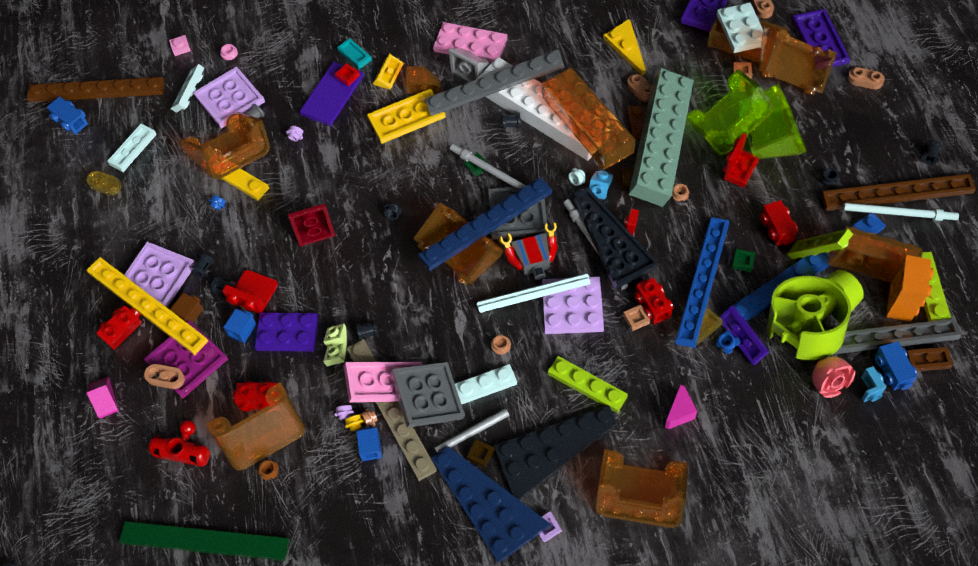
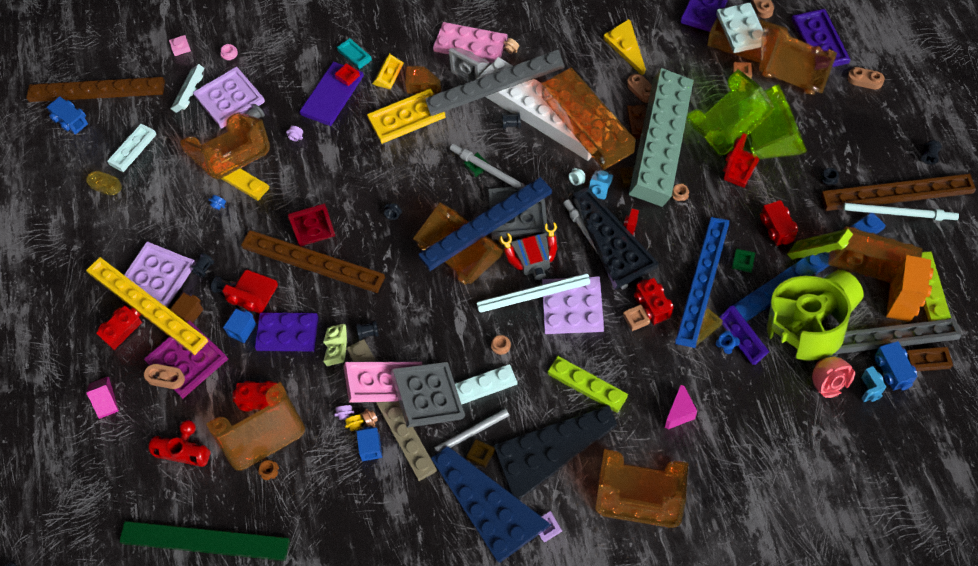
(313, 261): none -> reddish brown plate
(511, 46): none -> light nougat plate

